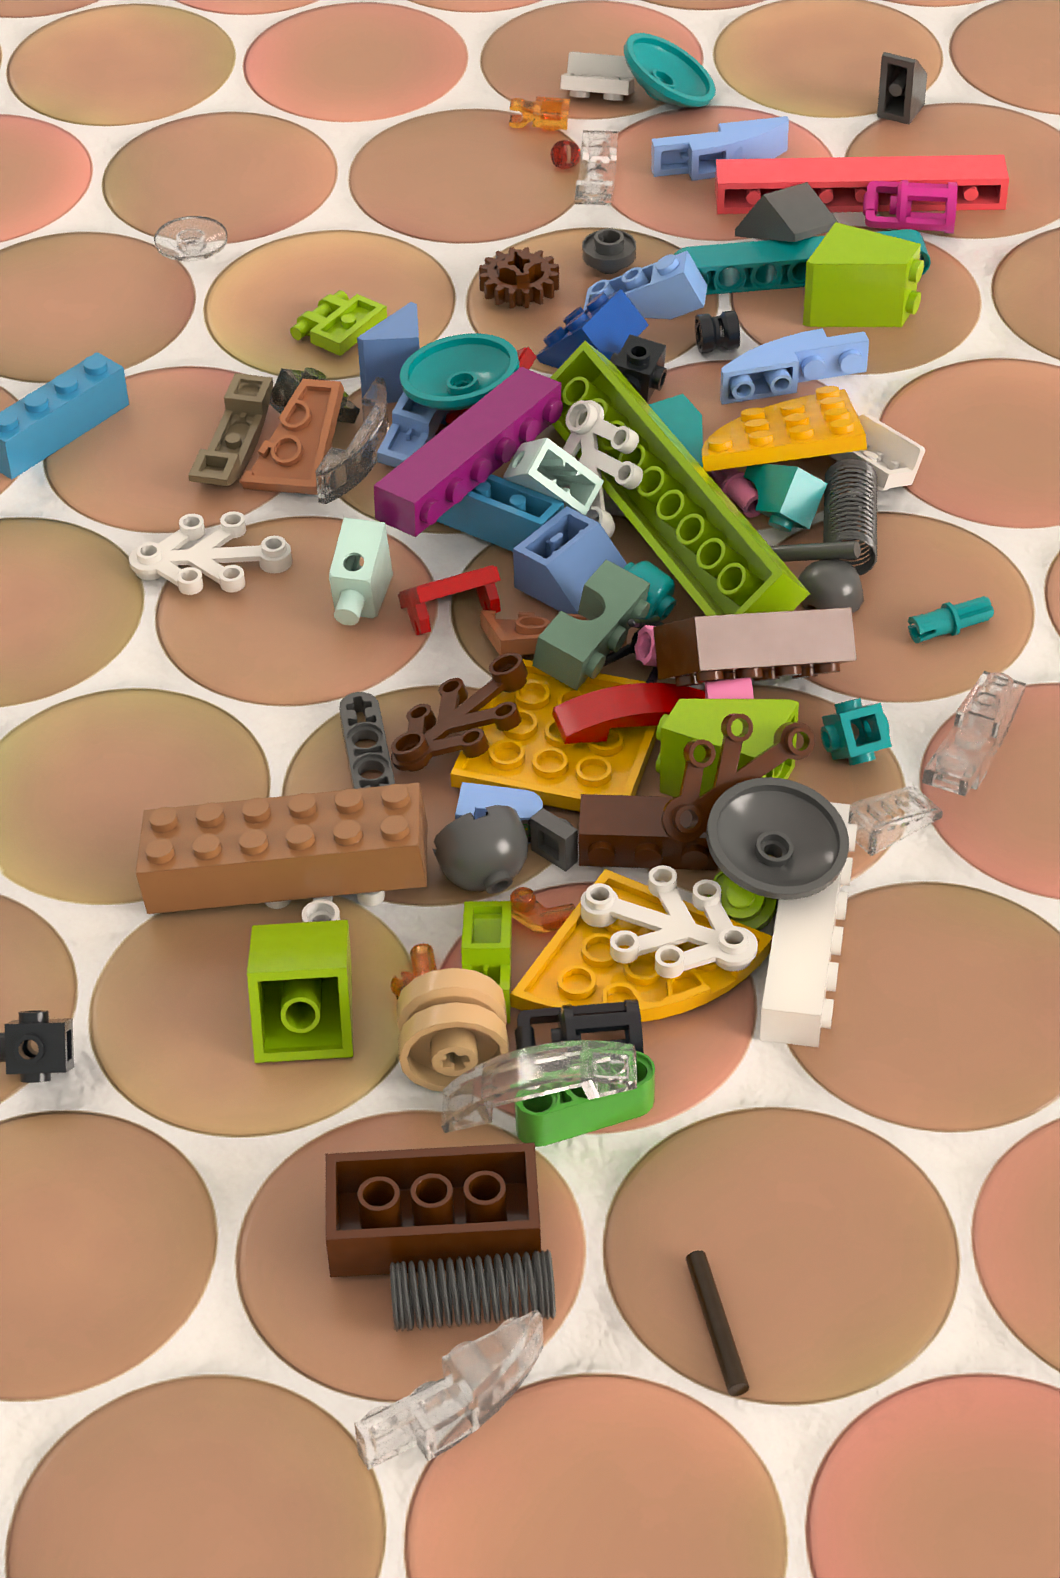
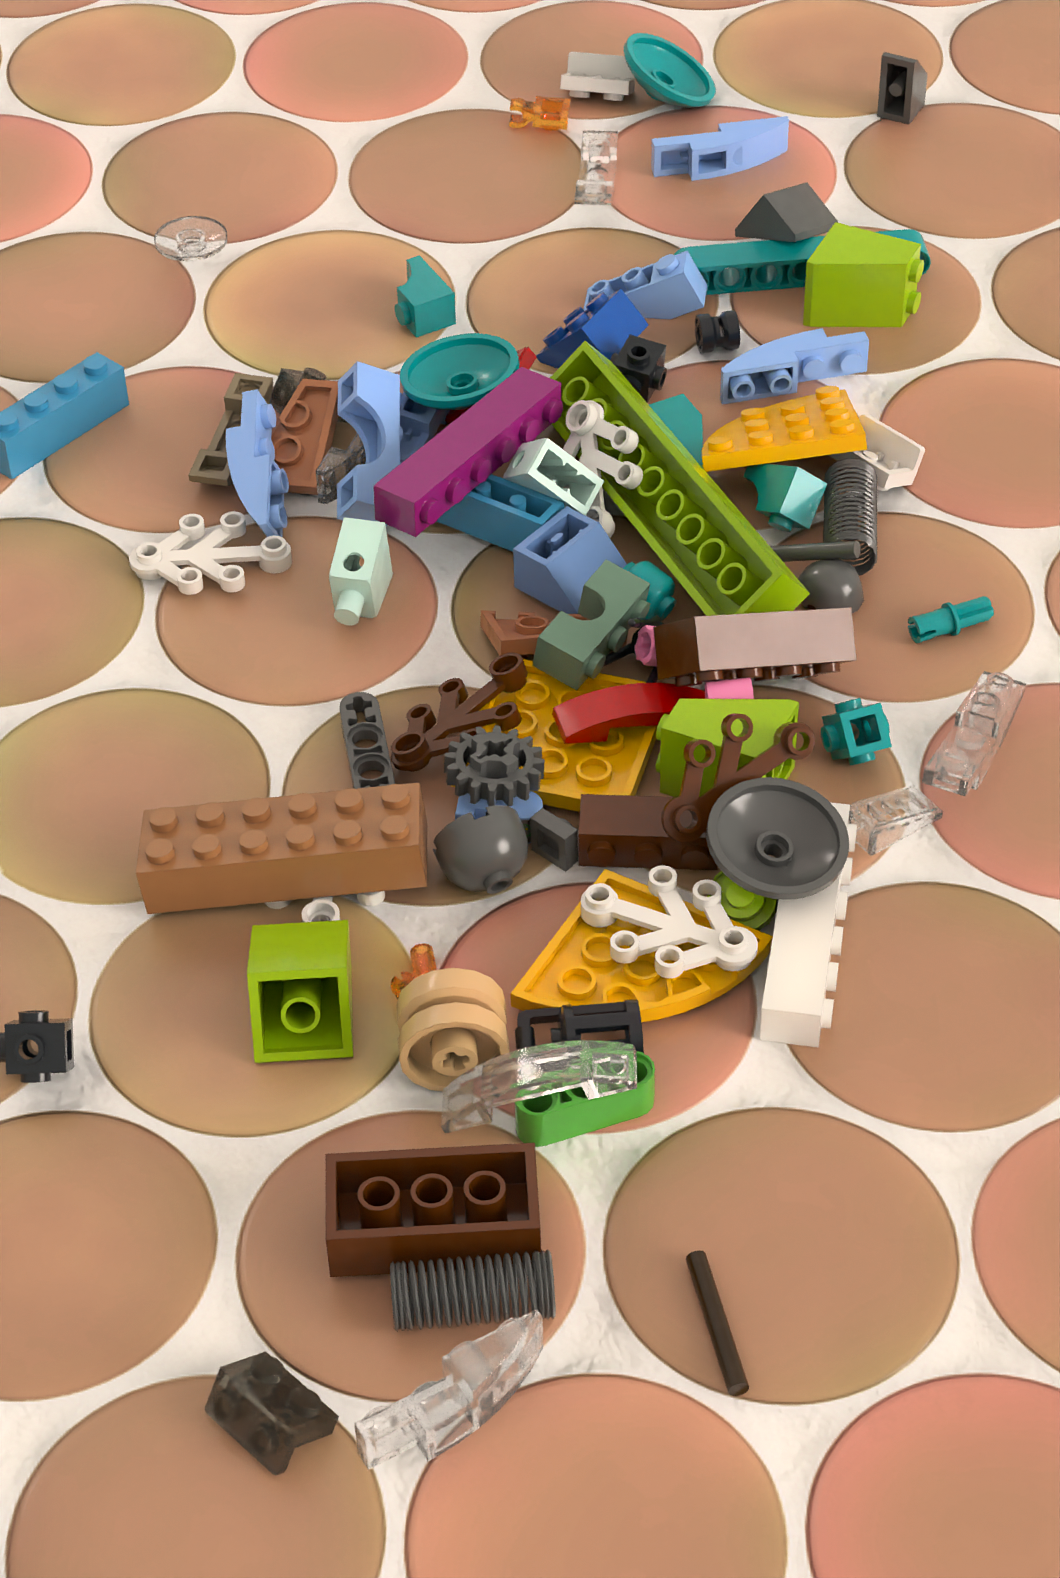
(253, 467): none -> light blue slope
(268, 1410): none -> clear smoke bracket
(338, 321): lime plate -> none
(371, 405): none -> light blue arch
(386, 349): medium blue slope -> none
(424, 300): none -> teal arch
(481, 579): red piece -> none
(488, 942): lime slope -> none
(494, 766): none -> dark grey gear
(519, 277): reddish brown gear -> none
(535, 915): clear orange arm -> none
(560, 154): clear red hinge -> none
(609, 250): dark grey plate -> none
(737, 489): bright pink axle -> none
(844, 180): coral brick -> none
(901, 206): dark pink piece -> none

